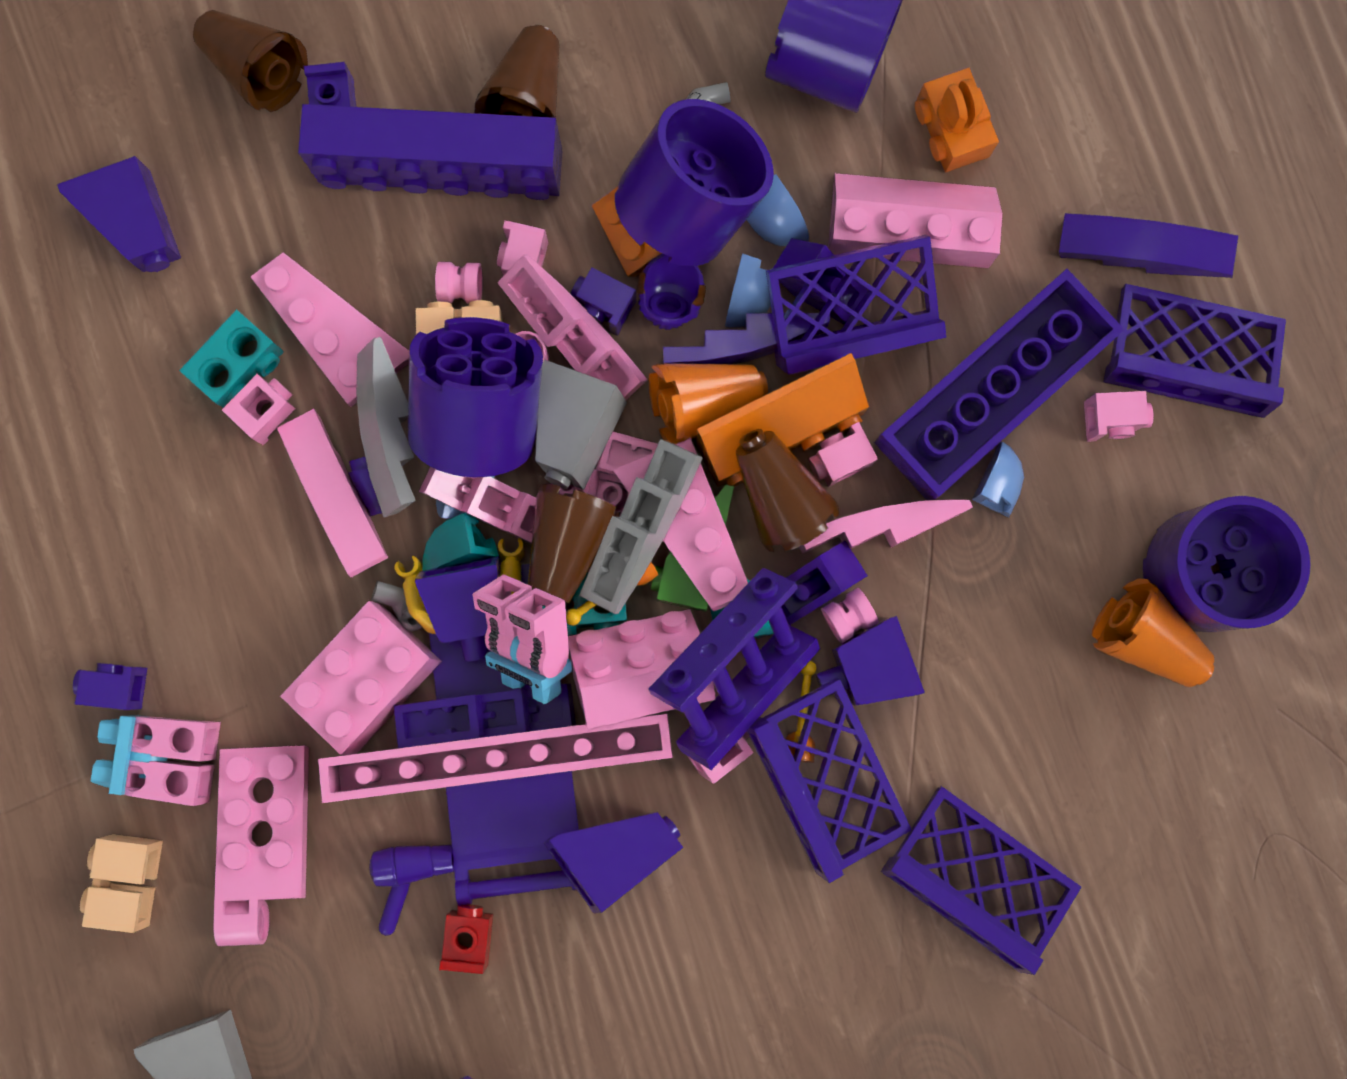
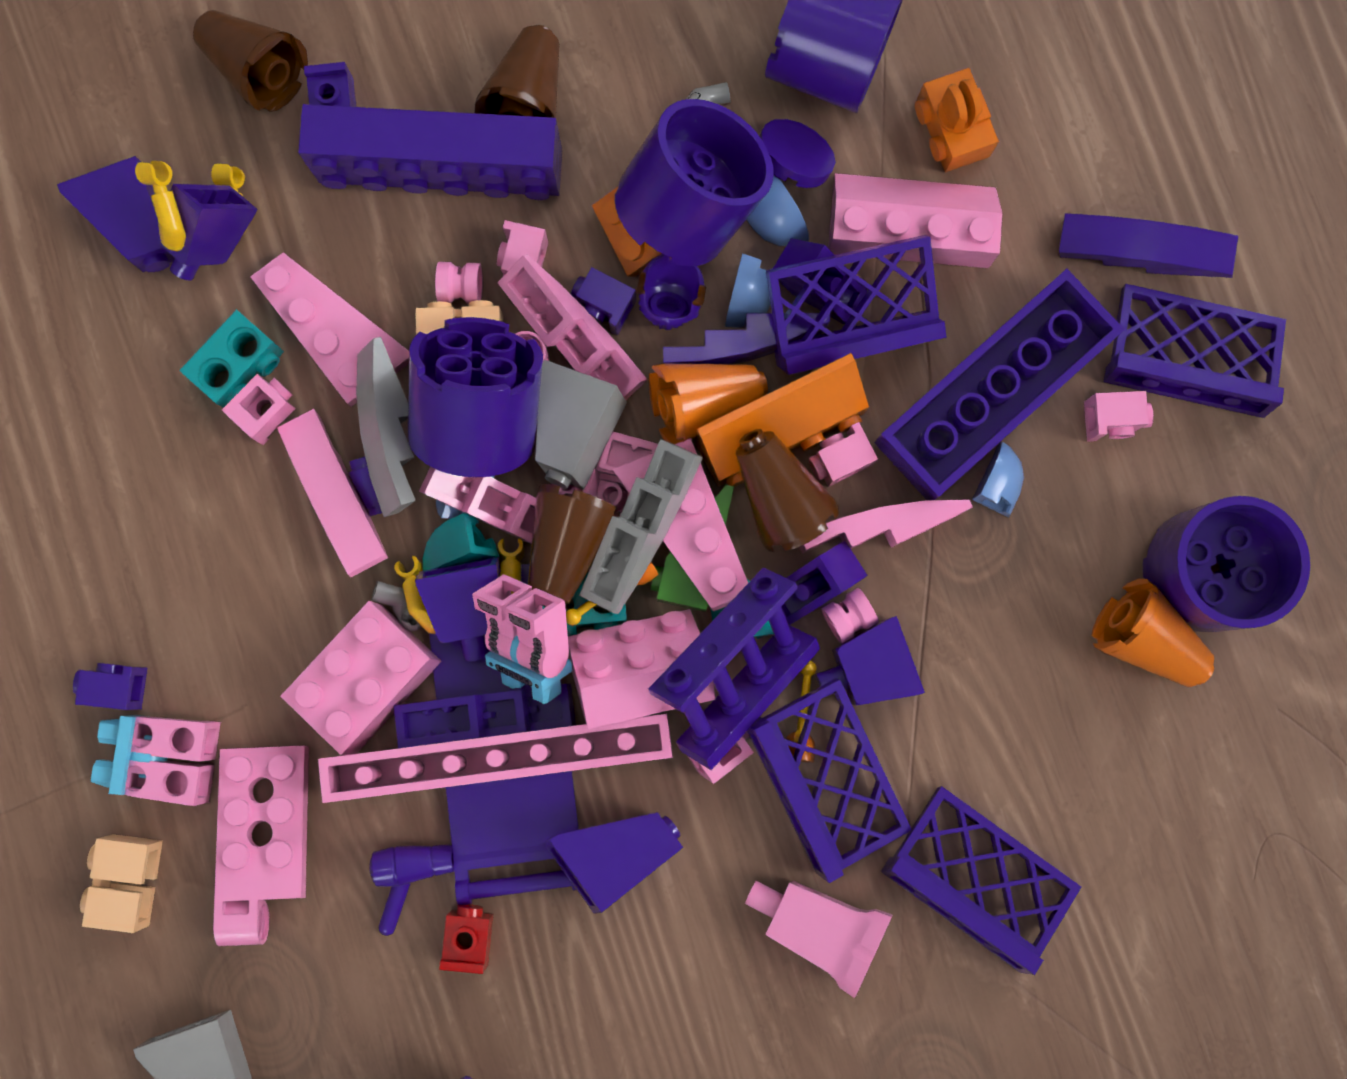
(195, 220): none -> dark purple torso
(798, 152): none -> dark purple tile
(823, 930): none -> bright pink piece

